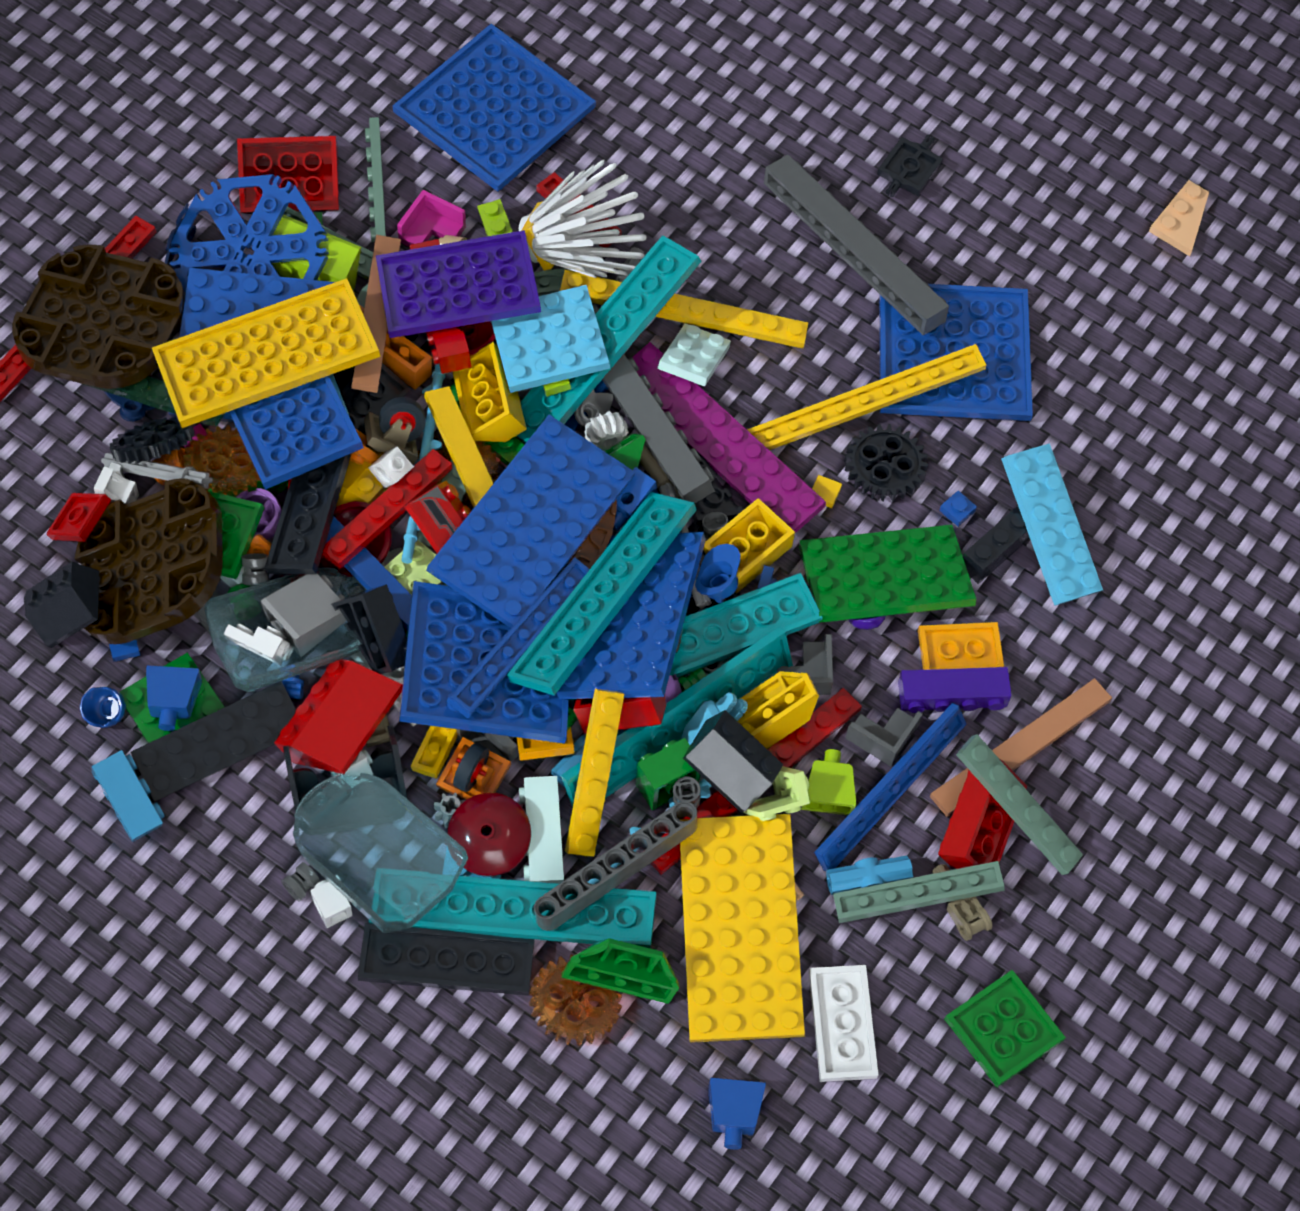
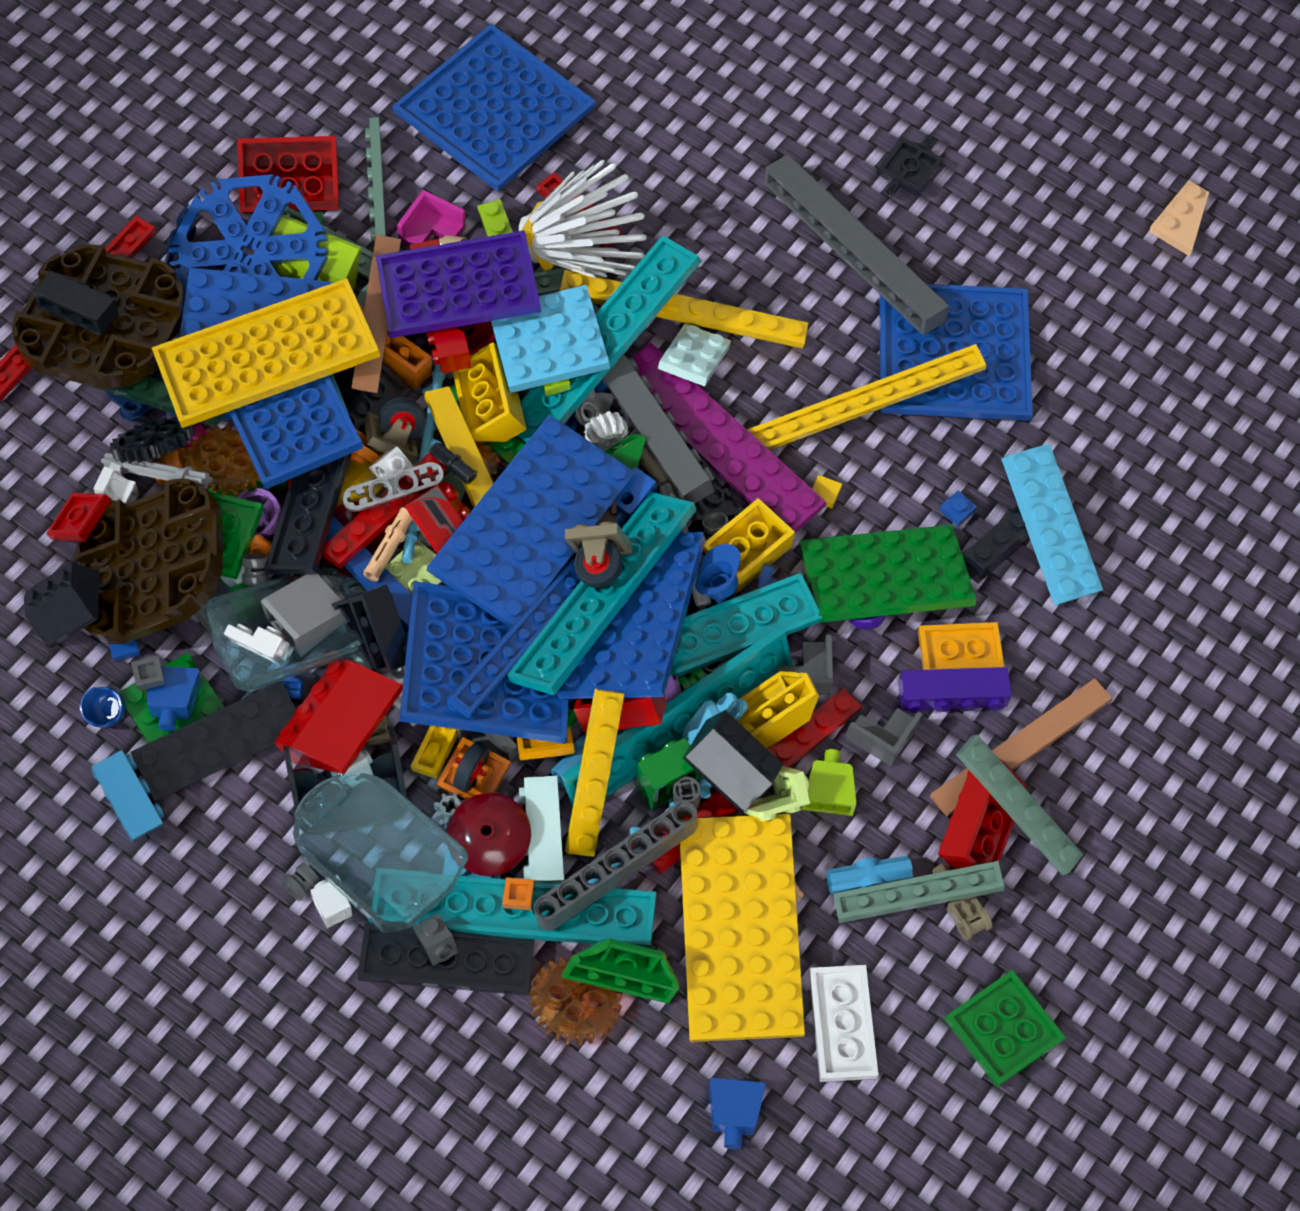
(76, 303): none -> black brick
(148, 673): none -> dark grey plate
(391, 483): none -> light grey beam
(394, 535): none -> light nougat pin
(436, 939): none -> dark grey bracket
(453, 463): none -> black axle
(518, 893): none -> orange plate
(598, 552): none -> plate
(886, 462): black gear -> none
(890, 788): blue tile -> none

